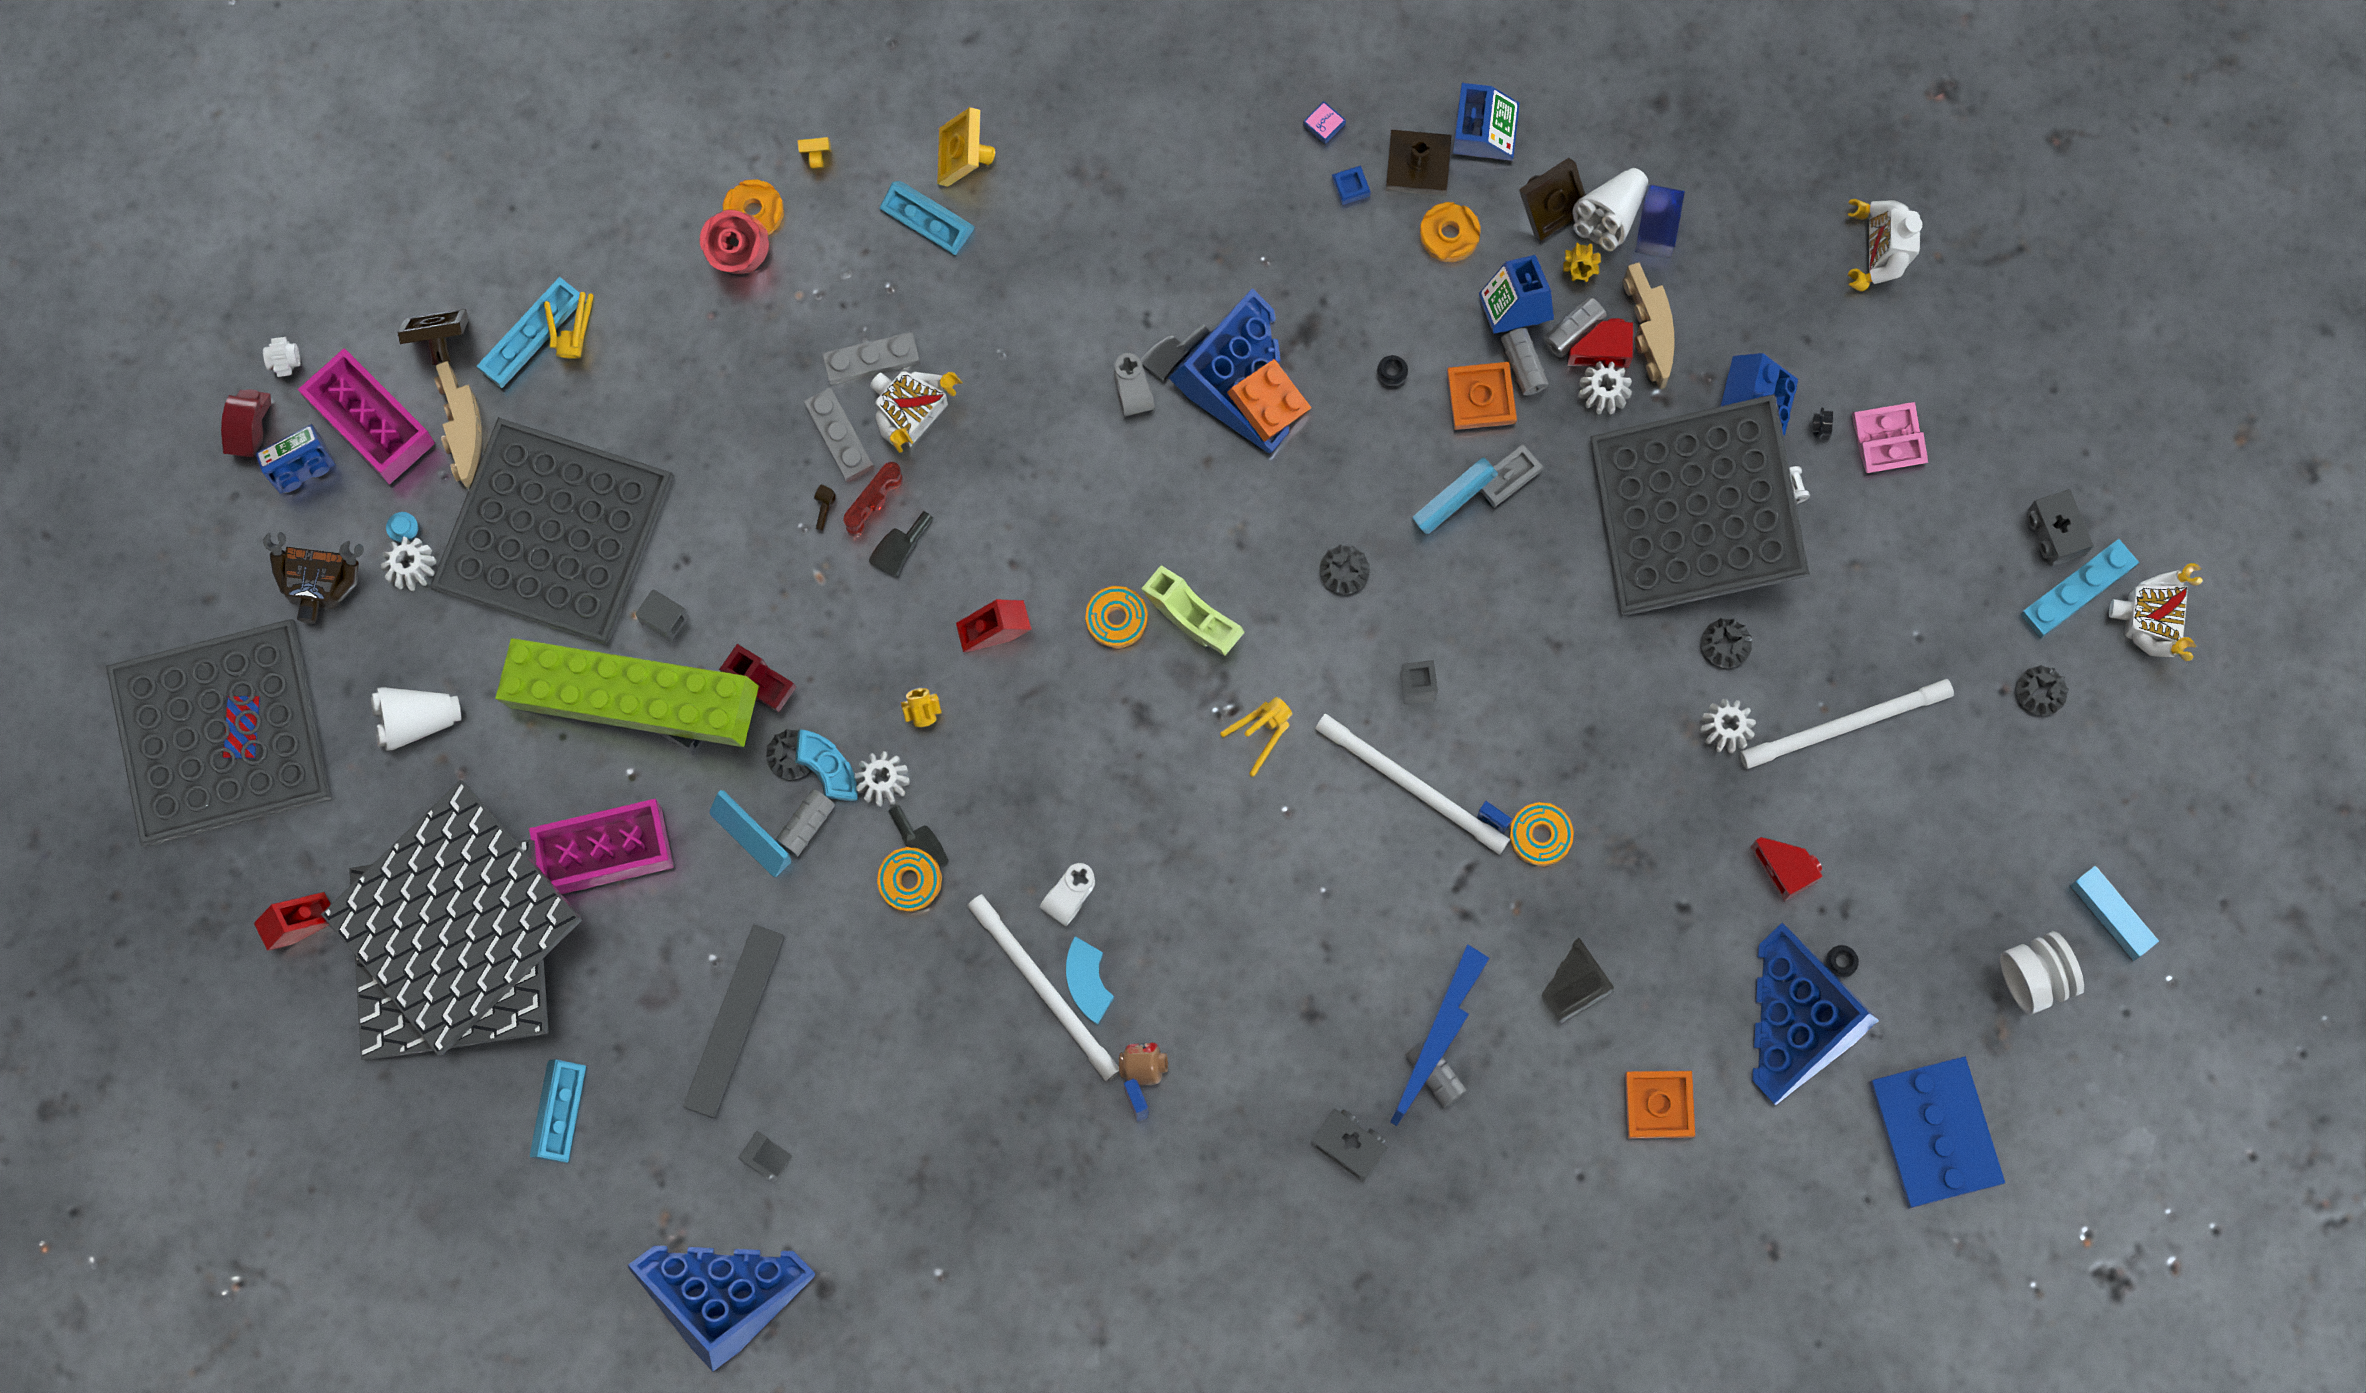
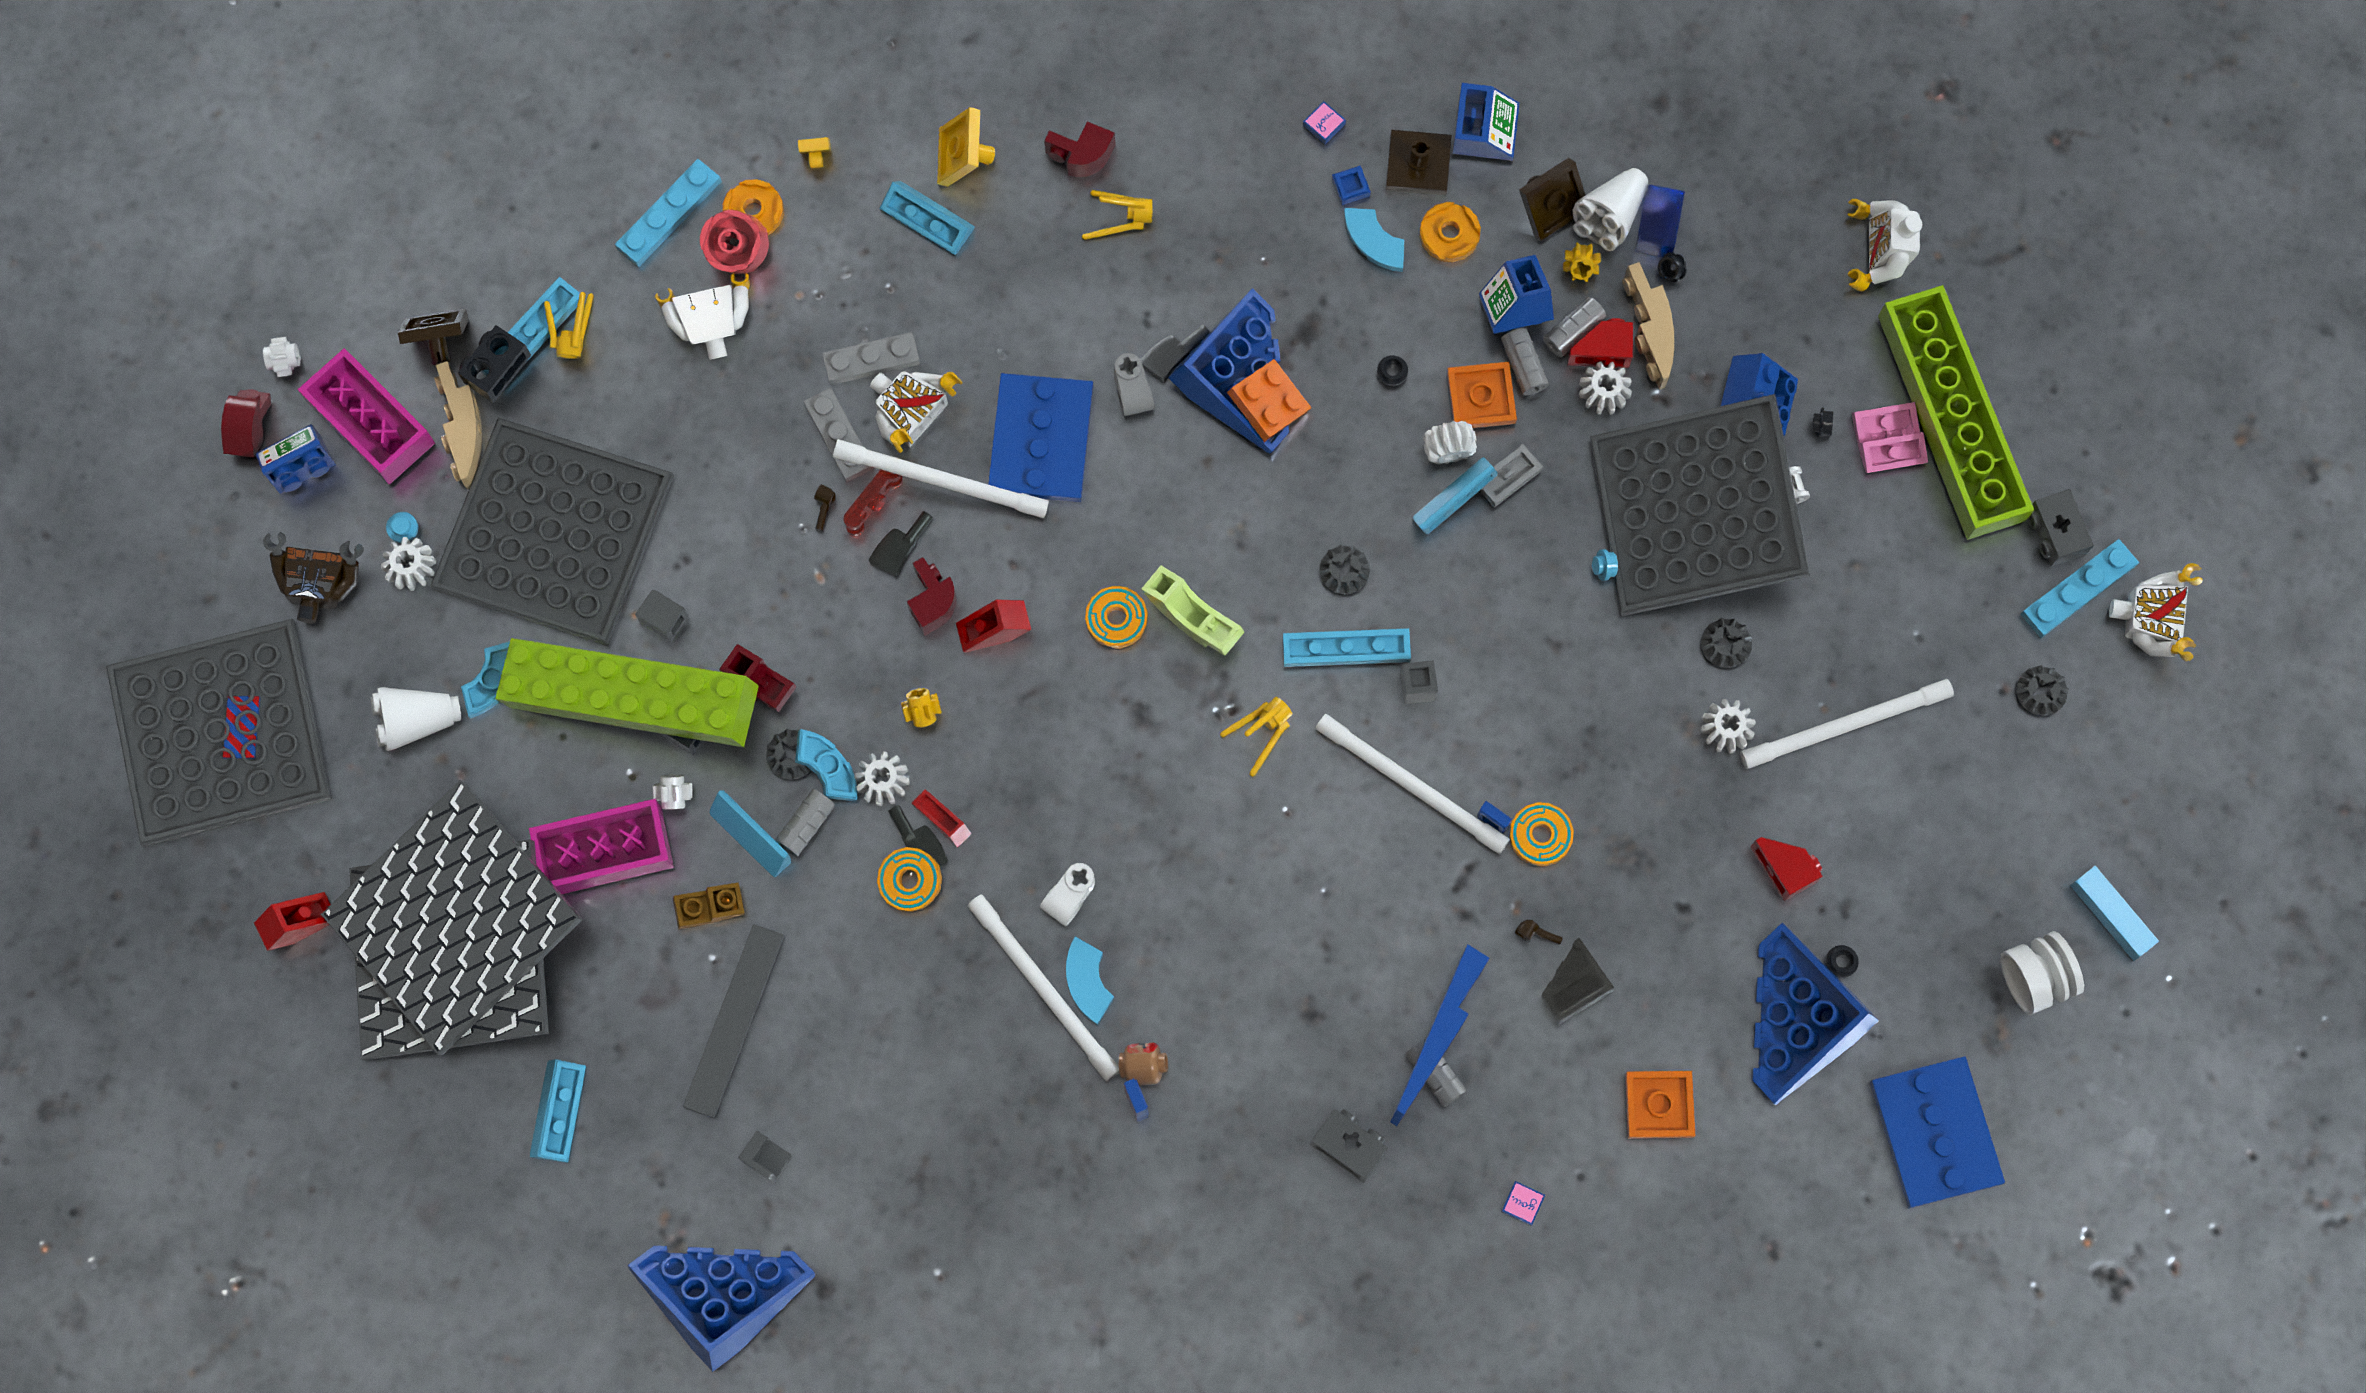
(482, 690): none -> medium azure tile
(501, 367): none -> black brick
(668, 212): none -> medium azure plate
(672, 791): none -> white gear
(708, 314): none -> white torso
(708, 906): none -> pearl gold slope
(937, 603): none -> dark red brick
(941, 818): none -> red piece
(1019, 501): none -> white piece
(1041, 436): none -> blue plate
(1085, 155): none -> dark red brick
(1137, 209): none -> yellow plant
(1346, 647): none -> medium azure plate
(1373, 240): none -> medium azure tile
(1450, 442): none -> white gear
(1523, 1203): none -> bright pink tile
(1529, 927): none -> dark brown hand
(1605, 564): none -> medium azure plate
(1666, 268): none -> black plate
(1955, 412): none -> lime brick

